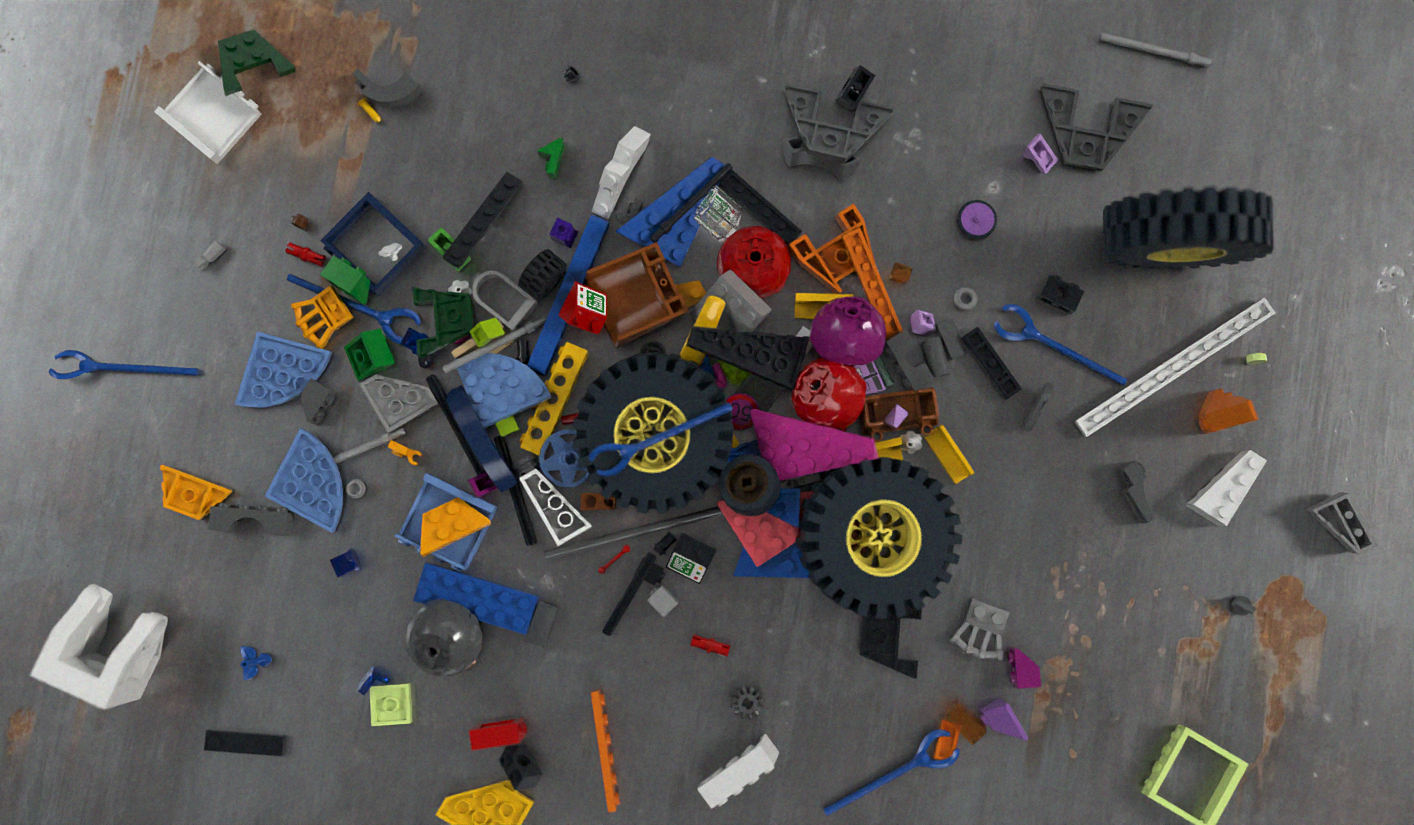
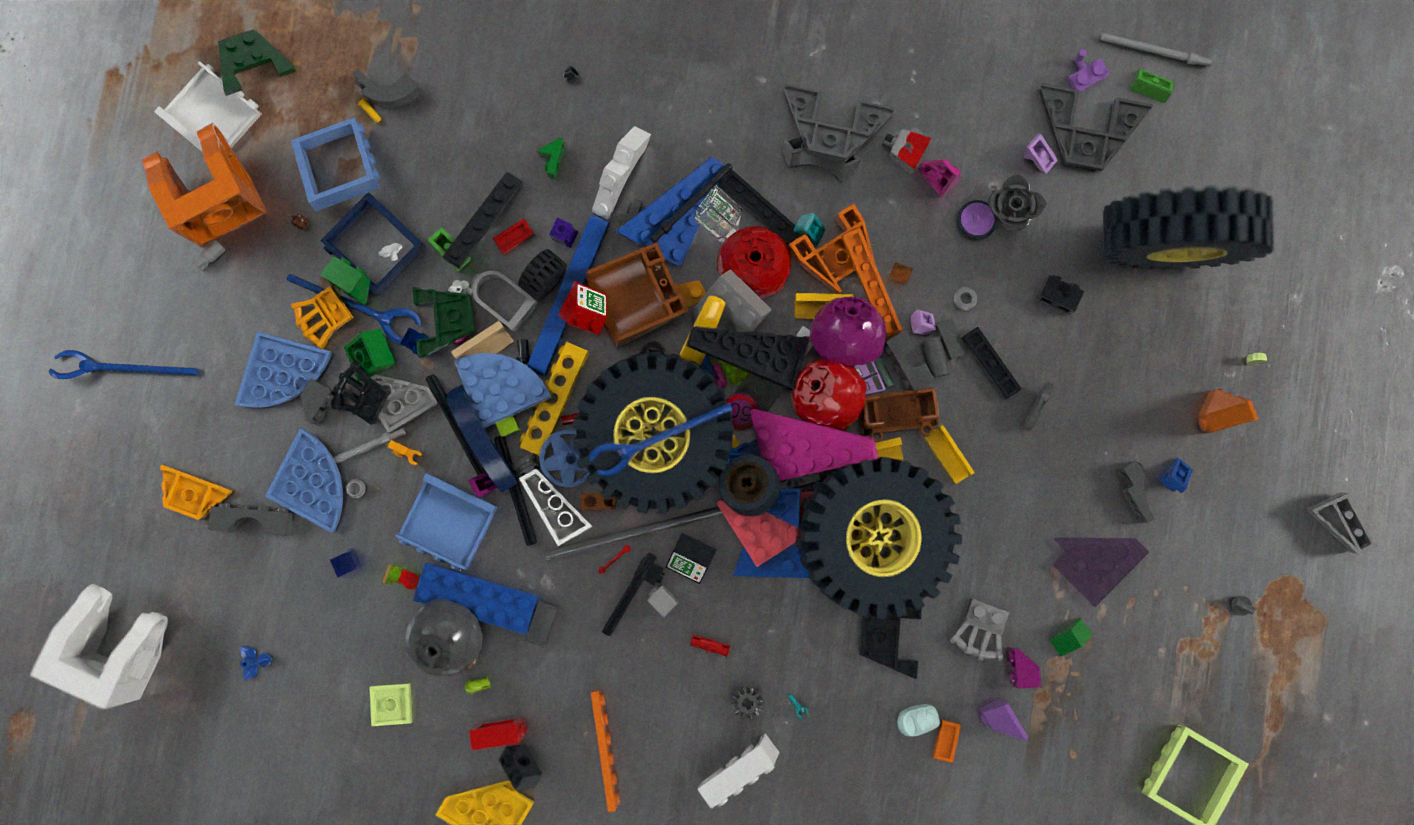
(212, 208): none -> orange brick
(244, 742): black plate -> none
(305, 254): red pin -> none
(345, 191): none -> medium blue window
(369, 679): clear blue tile -> none
(371, 397): none -> black plate
(401, 575): none -> leg
(426, 362): black hinge -> none
(449, 524): light orange wing -> none
(477, 685): none -> lime pin
(486, 331): lime panel -> none
(513, 236): none -> red tile
(528, 327): light grey bar -> none
(664, 544): black pin -> none
(798, 707): none -> teal hand
(811, 226): none -> teal slope
(855, 88): black brick -> none
(895, 417): lavender slope -> none
(907, 148): none -> torso
(914, 439): white plant -> none
(918, 720): none -> light aqua piece
(920, 760): blue piece -> none
(940, 175): none -> dark pink wedge
(965, 722): clear orange hinge -> none
(1018, 190): none -> dark grey brick
(1030, 332): blue piece -> none
(1071, 638): none -> green slope
(1087, 75): none -> medium lavender plate
(1098, 563): none -> clear purple wing
(1152, 85): none -> bright green slope
(1174, 367): white plate -> none
(1177, 476): none -> blue slope
(1227, 489): white wedge -> none

